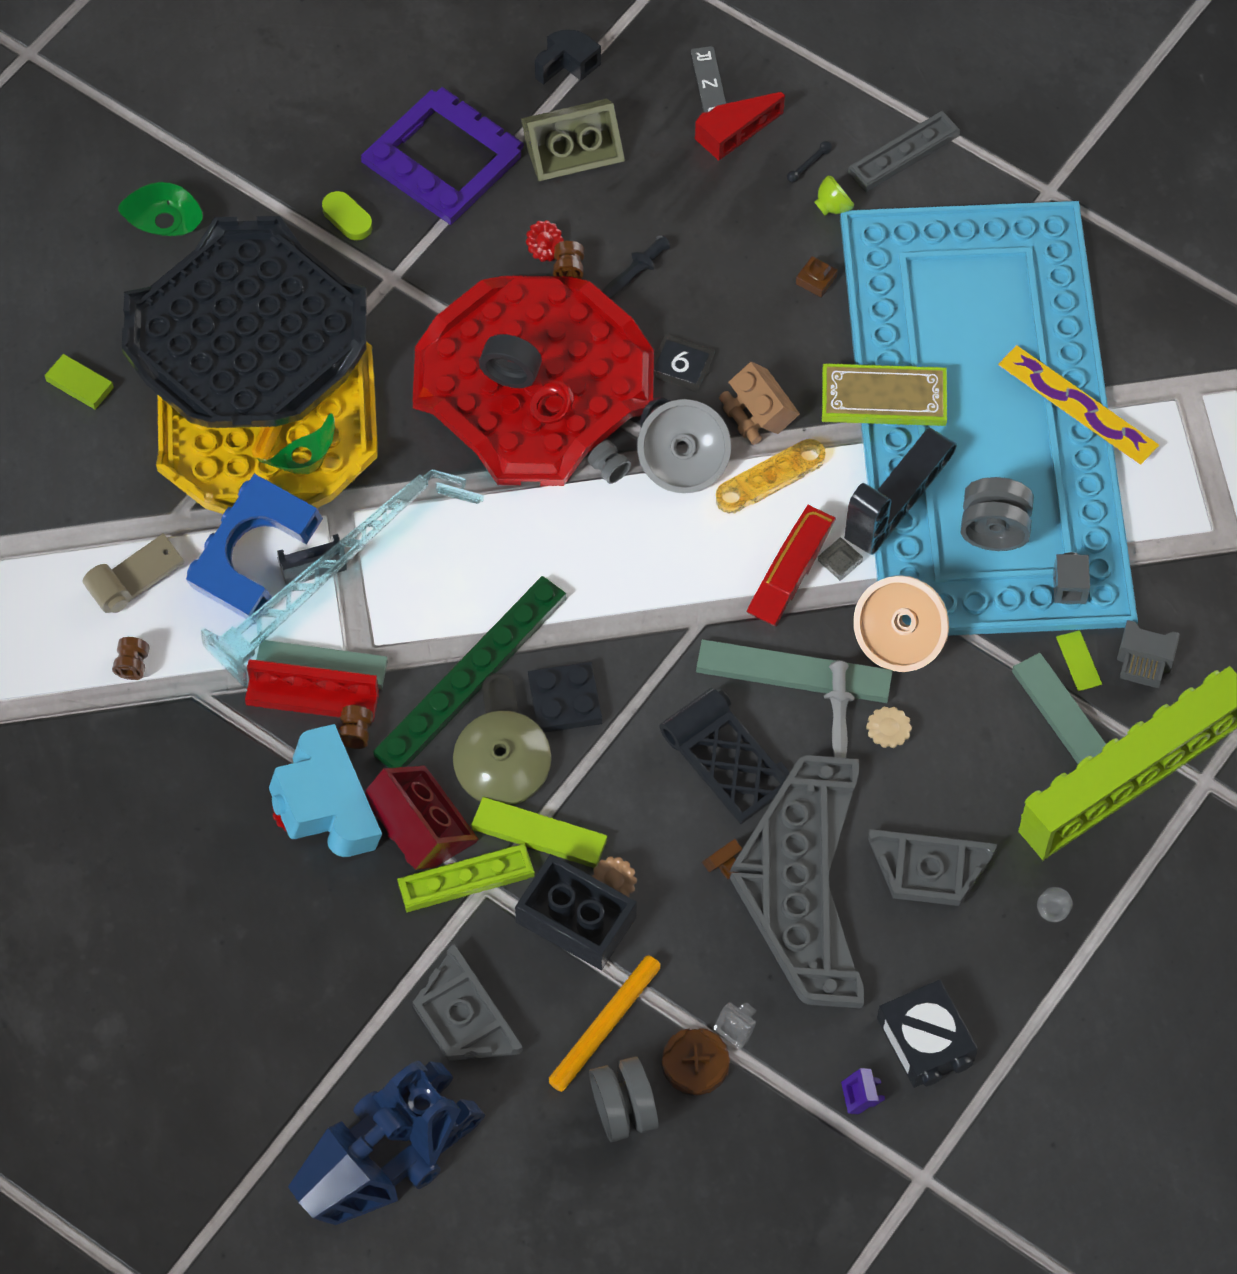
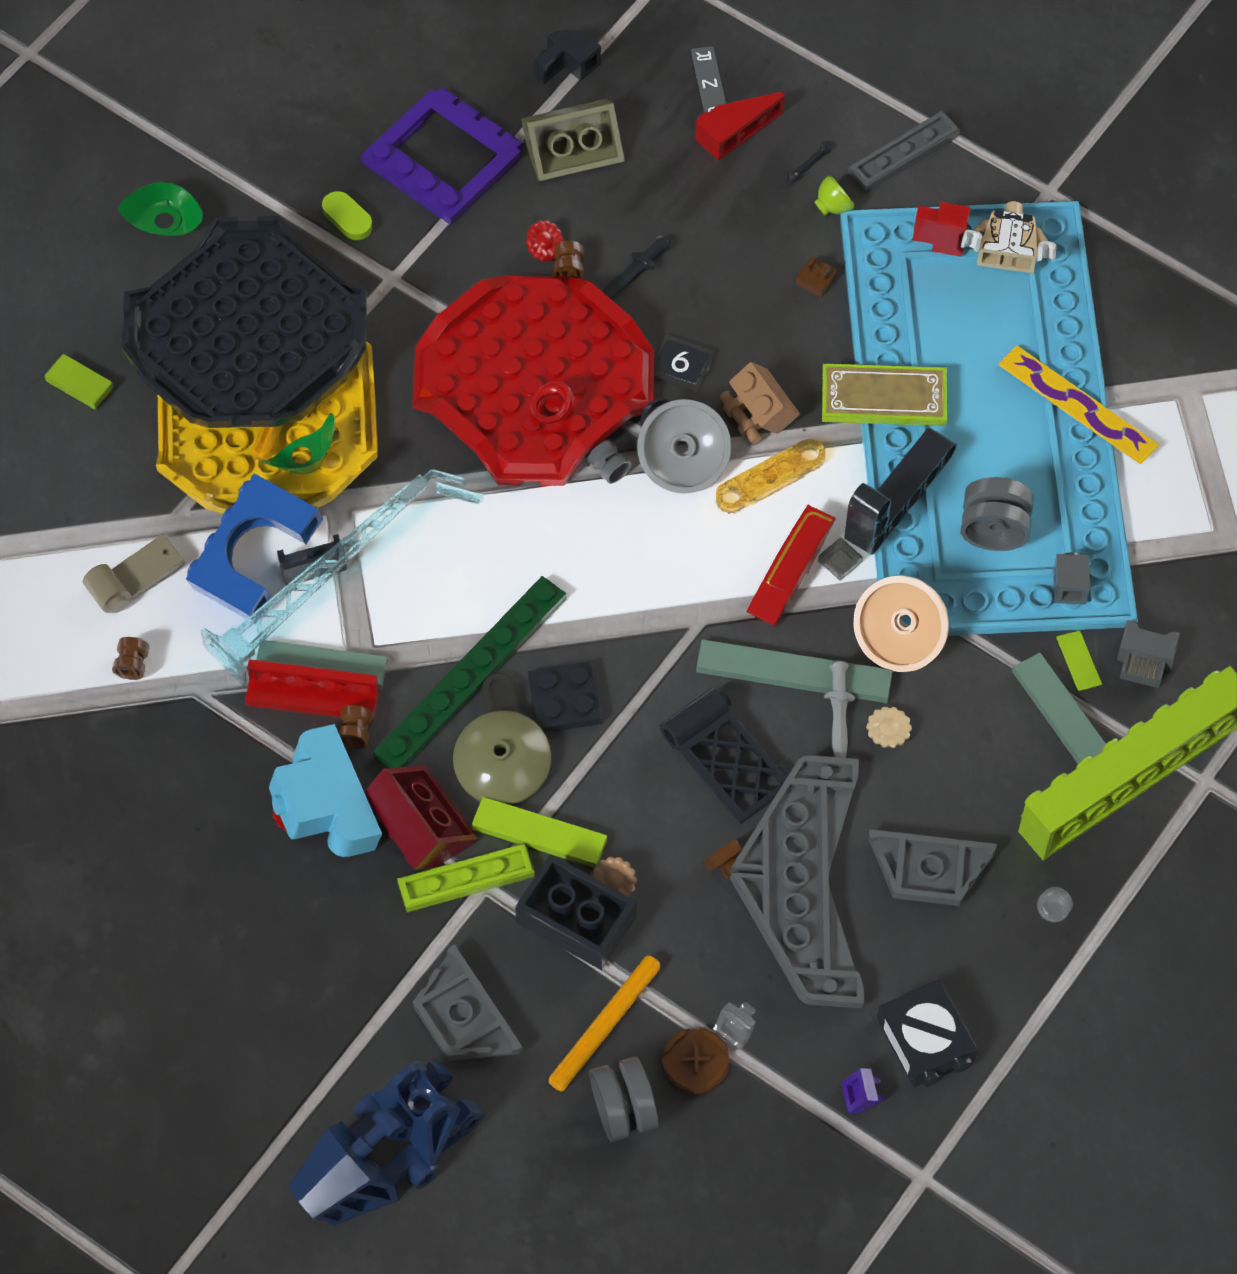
(523, 356): black tyre -> none
(942, 227): none -> red piece
(1009, 240): none -> torso

